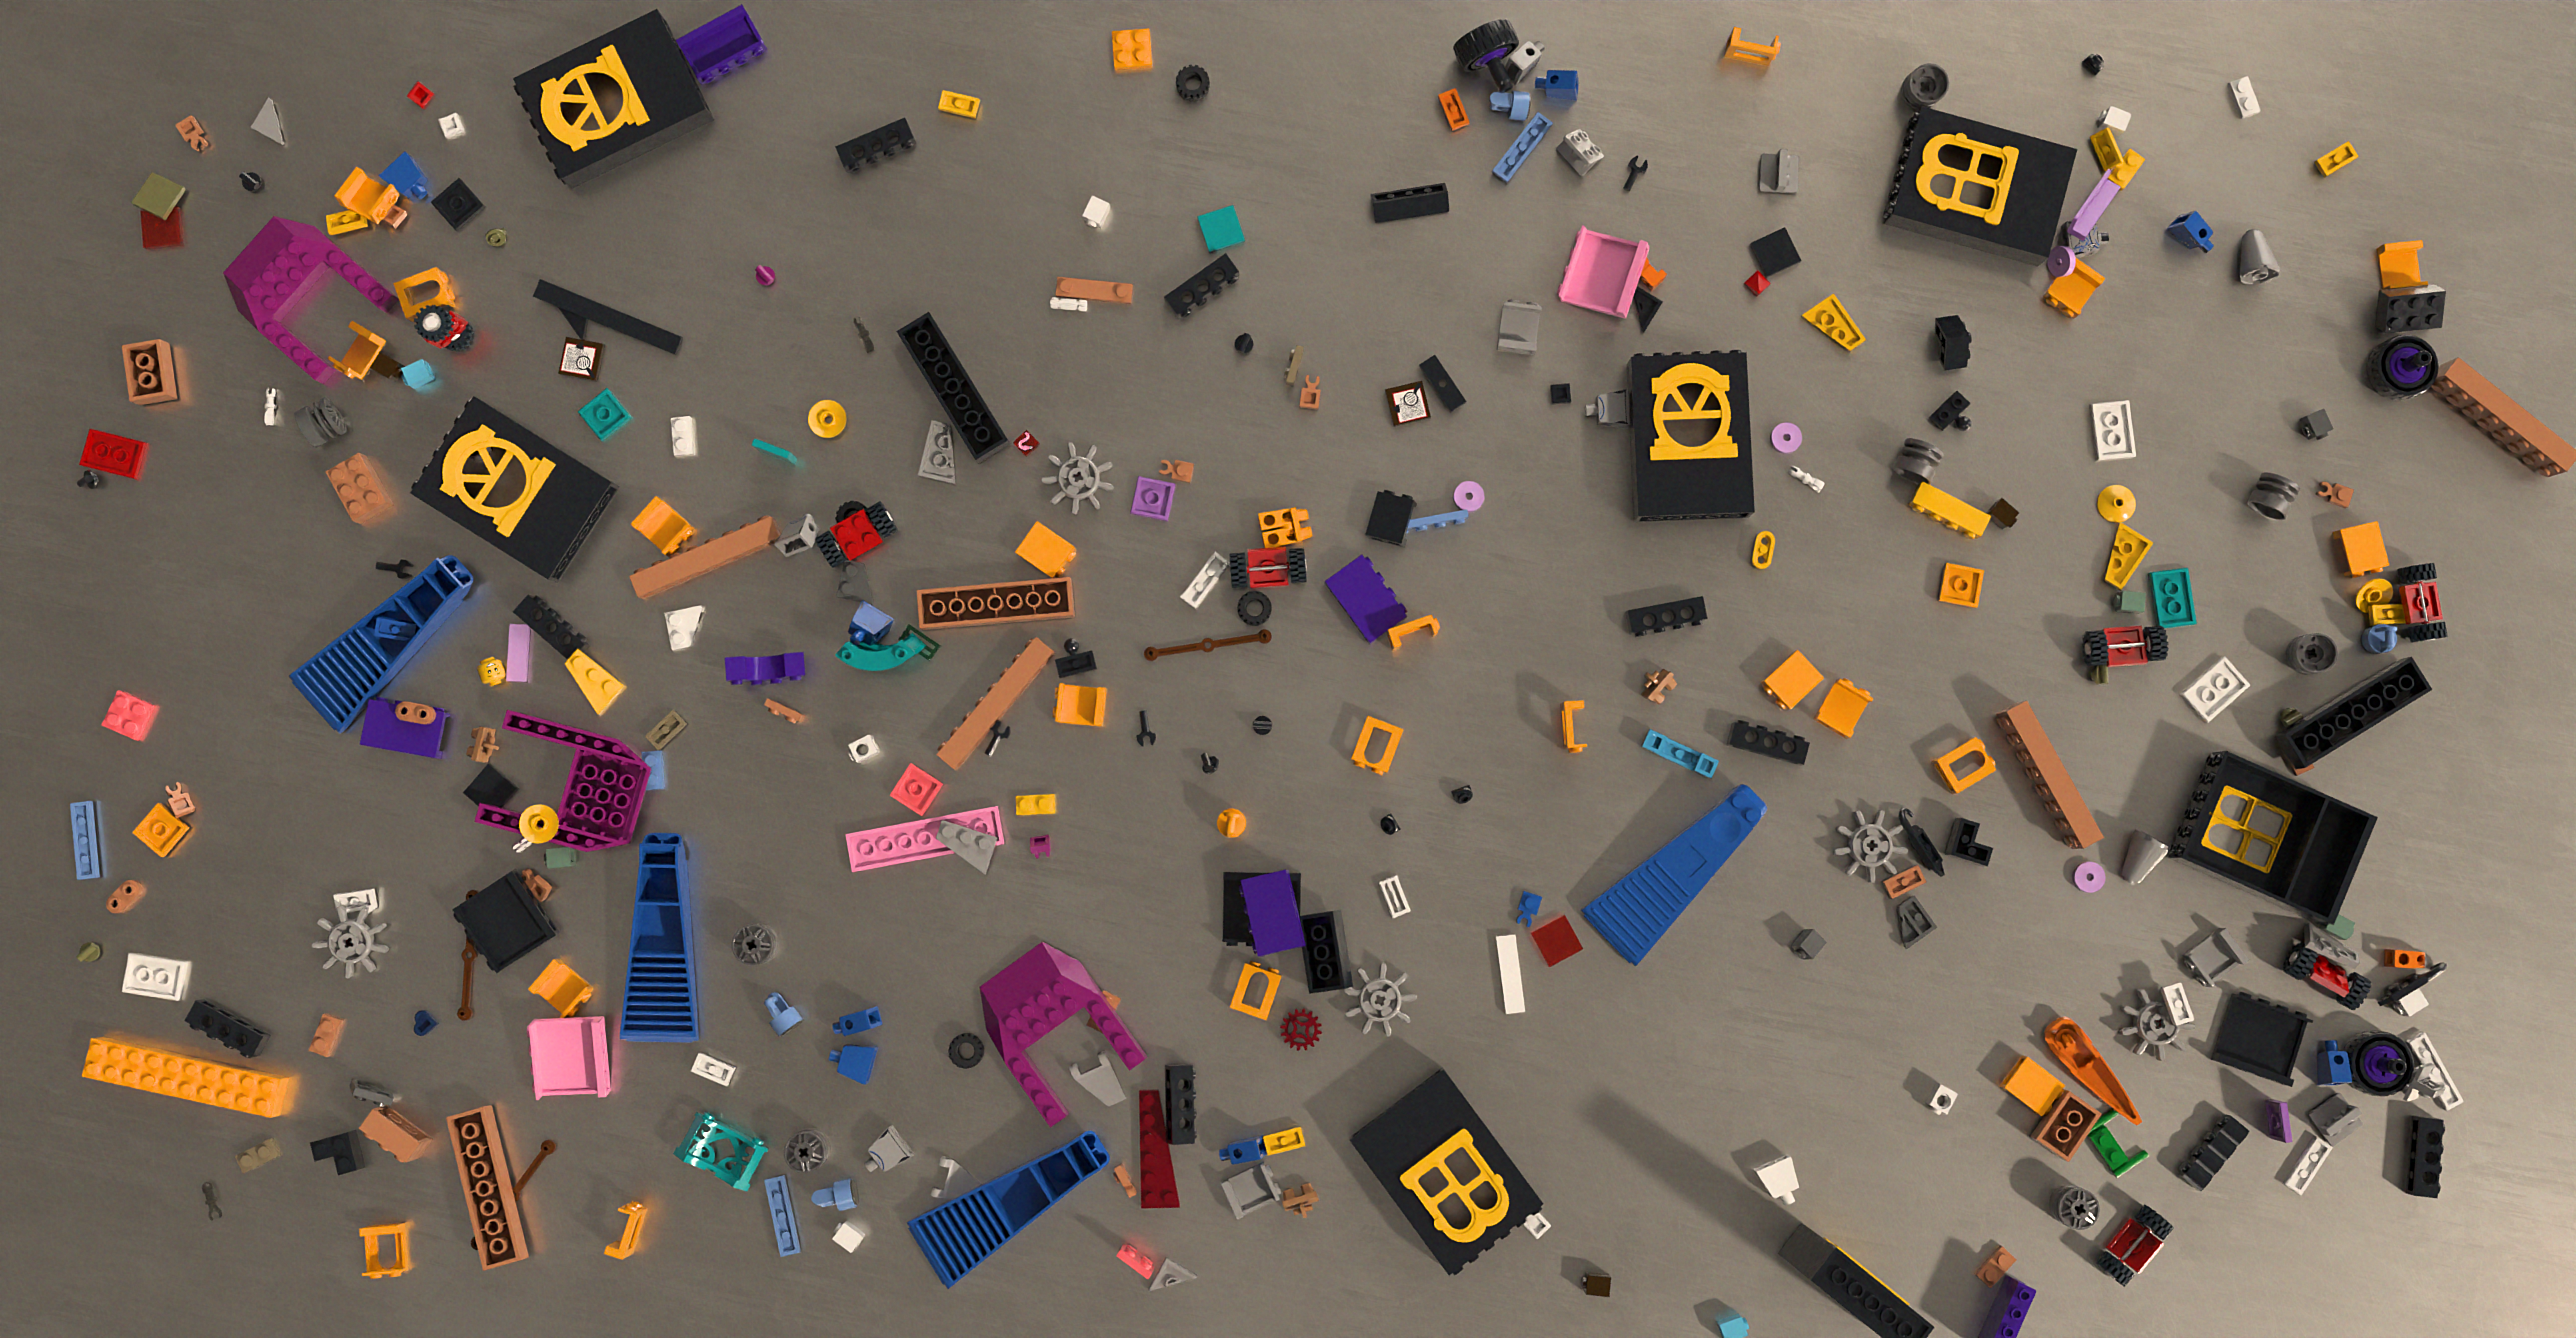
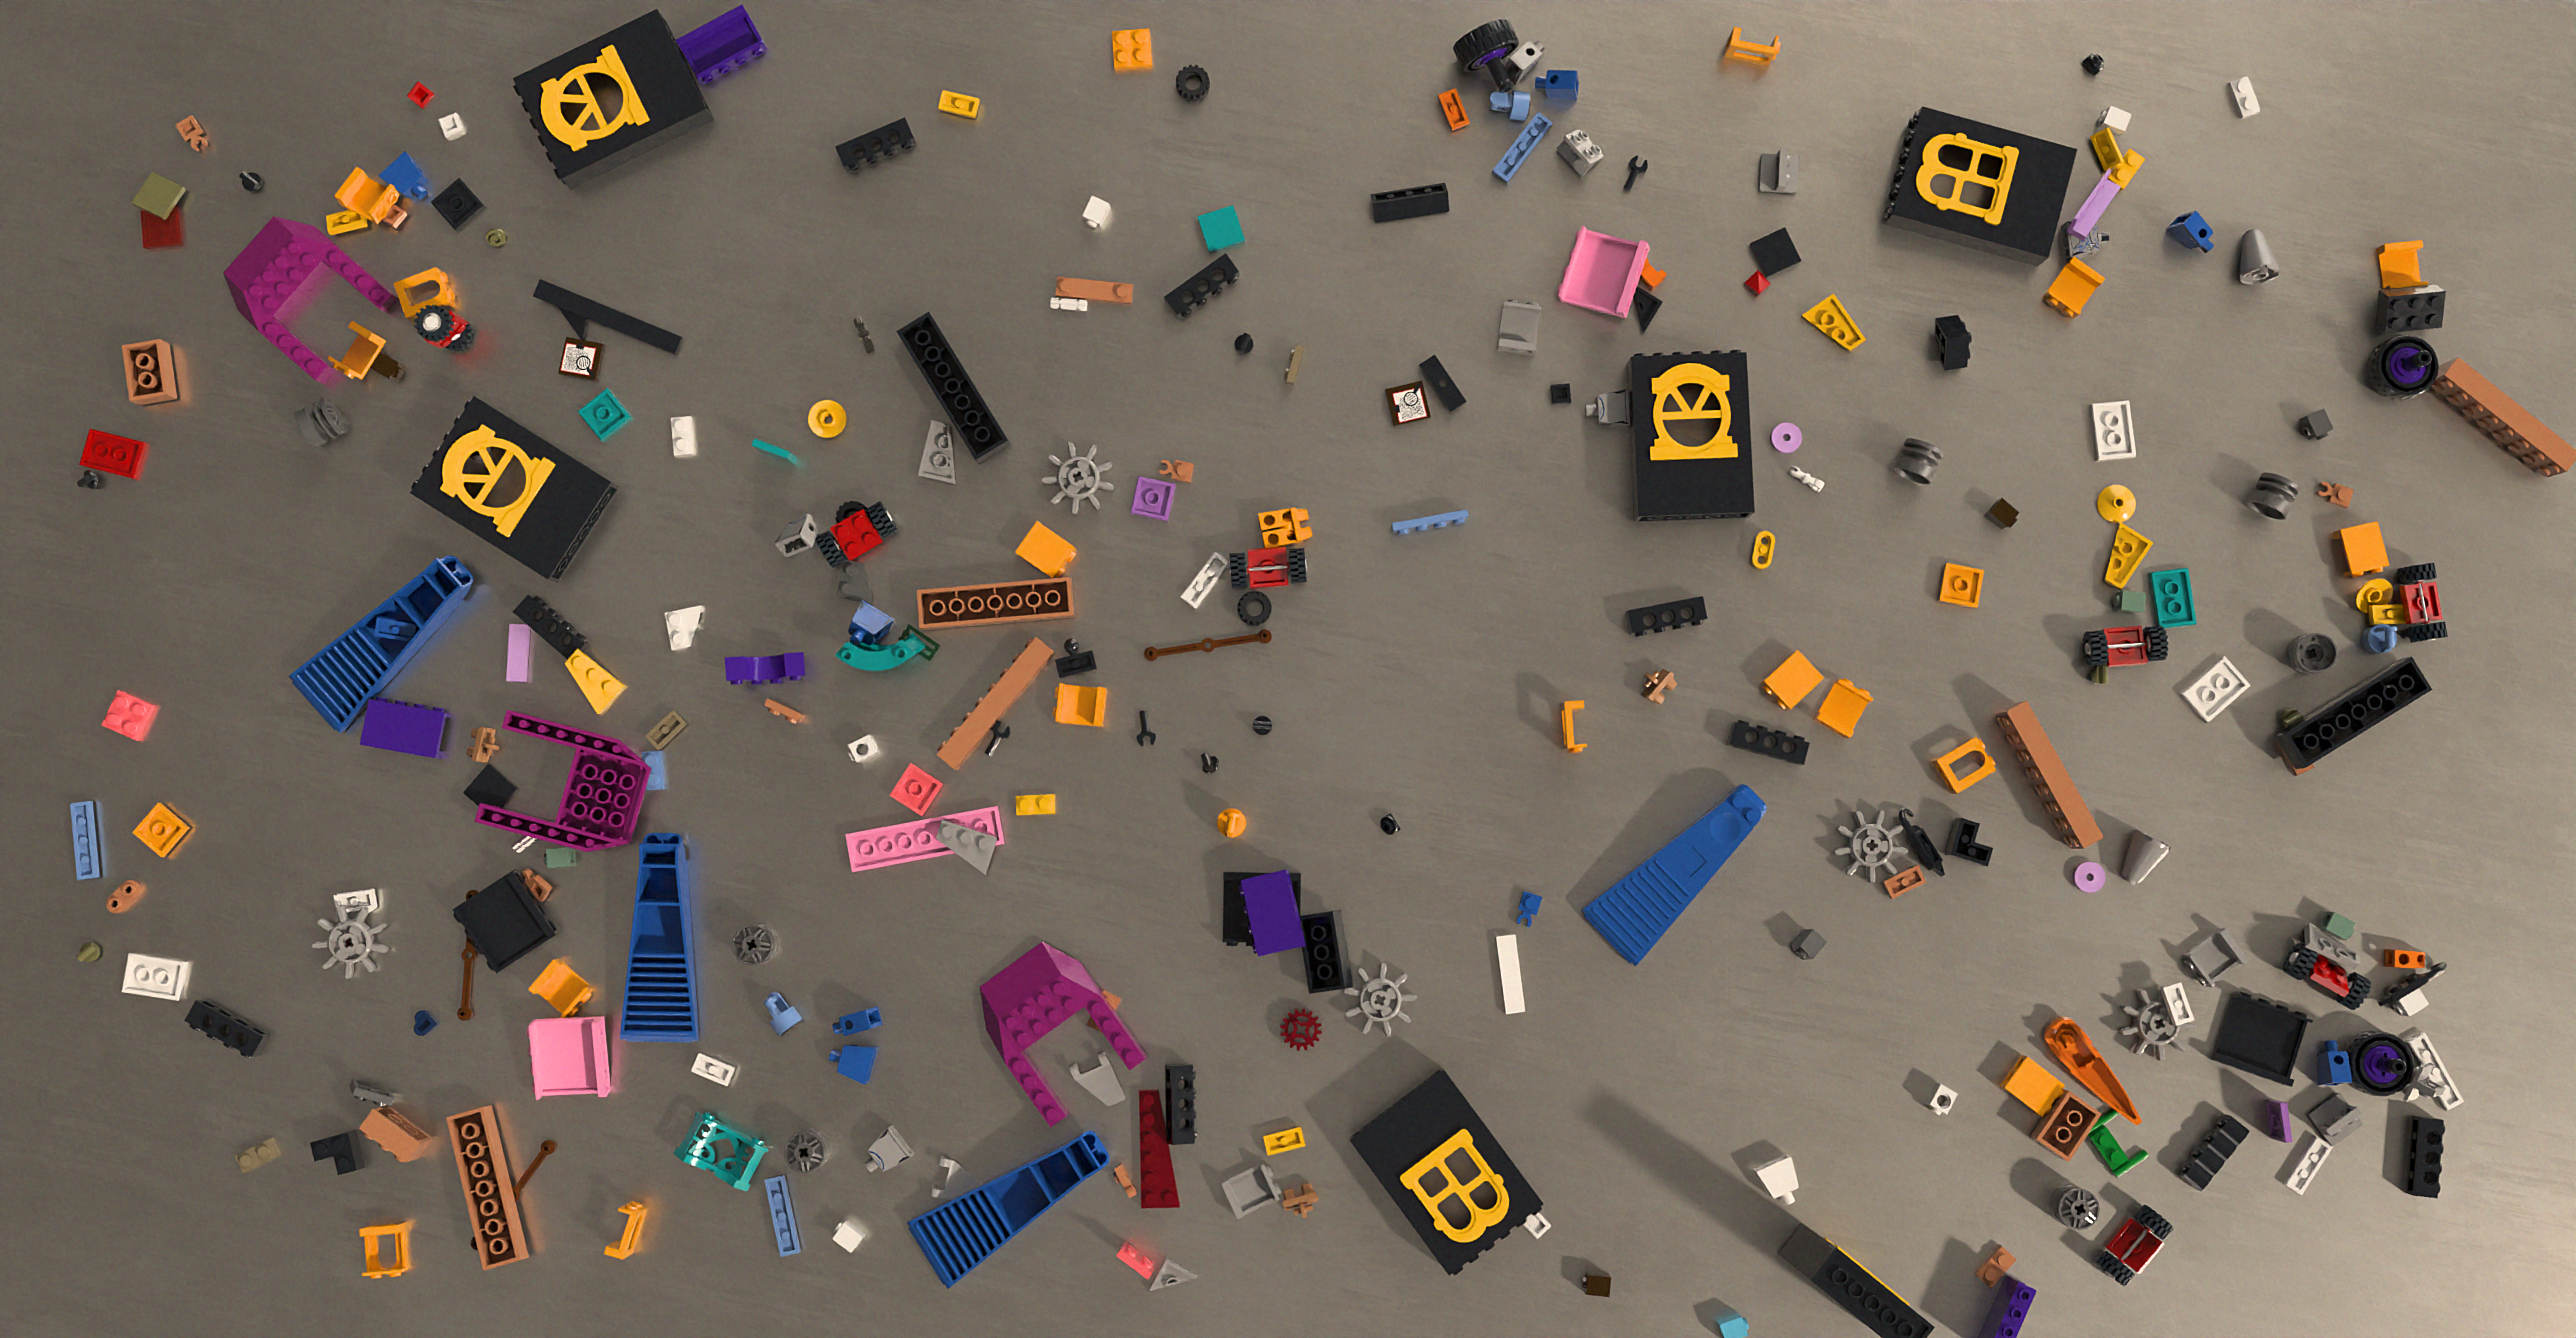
(179, 803): plate -> none
(185, 1077): light orange brick -> none
(207, 1189): clear smoke piece -> none
(268, 123): light grey tile -> none
(270, 406): white piece -> none
(326, 1035): nougat plate -> none
(359, 488): nougat brick -> none
(398, 568): black bar -> none
(414, 712): nougat plate -> none
(417, 374): medium azure brick -> none
(491, 671): yellow head -> none
(529, 823): yellow dish -> none
(663, 526): light orange panel -> none
(705, 557): nougat brick -> none
(765, 275): magenta plate -> none
(843, 1194): medium blue piece -> none
(978, 1050): black tyre -> none
(1026, 443): clear red tile -> none
(1040, 844): magenta tile -> none
(1247, 972): light orange panel -> none
(1251, 1148): blue torso -> none
(1310, 396): nougat plate -> none
(1358, 755): light orange panel -> none
(1366, 598): dark purple panel -> none
(1390, 518): black panel -> none
(1400, 911): white tile -> none
(1427, 621): light orange panel -> none
(1462, 794): black plate -> none
(1477, 496): lavender piece -> none
(1556, 941): clear red tile -> none
(1680, 754): dark azure slope -> none
(1914, 921): dark grey wing -> none
(1935, 83): flat silver wheel -> none
(1949, 510): yellow brick -> none
(1951, 411): black plate -> none
(2068, 259): lavender piece -> none
(2310, 856): black panel -> none
(2336, 159): yellow plate -> none

